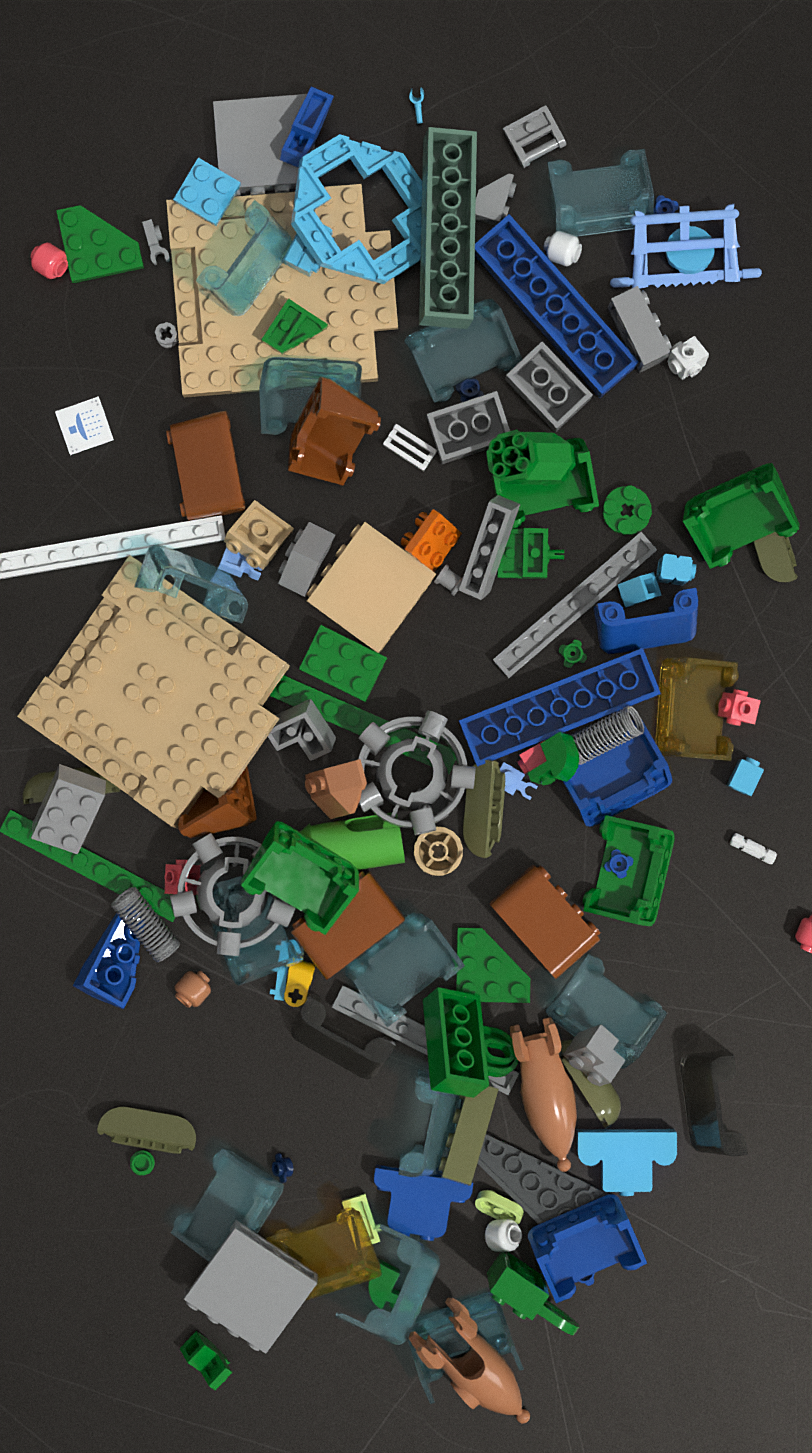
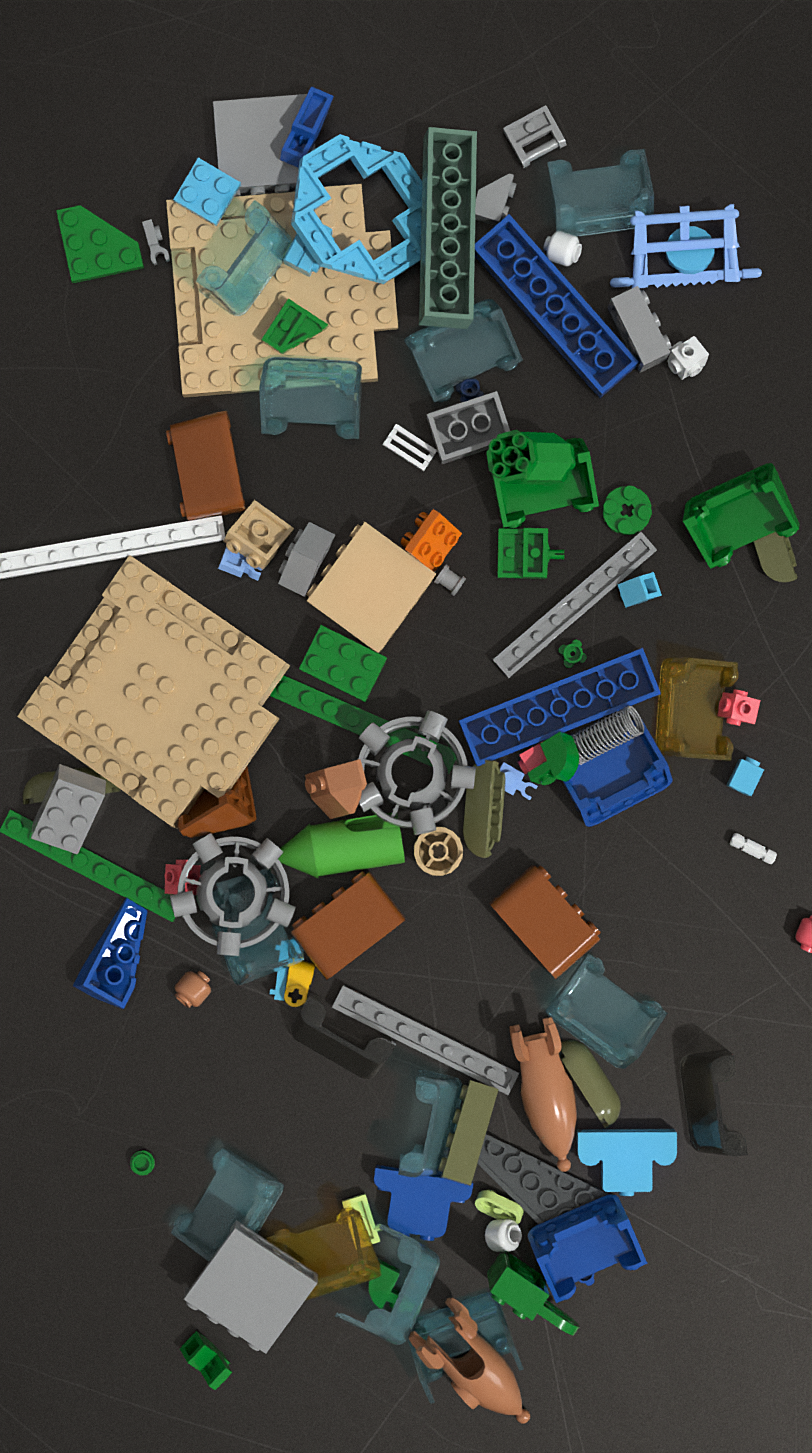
(49, 260): coral head -> none
(84, 425): white sticker -> none
(124, 900): light grey piece -> none
(148, 1129): olive brick -> none
(165, 327): light grey bush -> none
(223, 592): clear light blue windscreen -> none
(282, 1167): dark blue plate -> none
(303, 725): light grey brick -> none
(303, 876): green windscreen -> none
(330, 432): dark orange windscreen -> none
(402, 966): clear light blue windscreen -> none
(417, 104): medium azure hand -> none
(459, 1044): green brick -> none
(489, 547): light grey brick -> none
(489, 969): green plate -> none
(548, 387): light grey brick -> none
(594, 1055): light grey brick -> none
(611, 865): blue plate -> none
(640, 892): green windscreen -> none
(650, 631): blue windscreen -> none
(662, 202): blue plate -> none
(675, 569): medium azure brick -> none

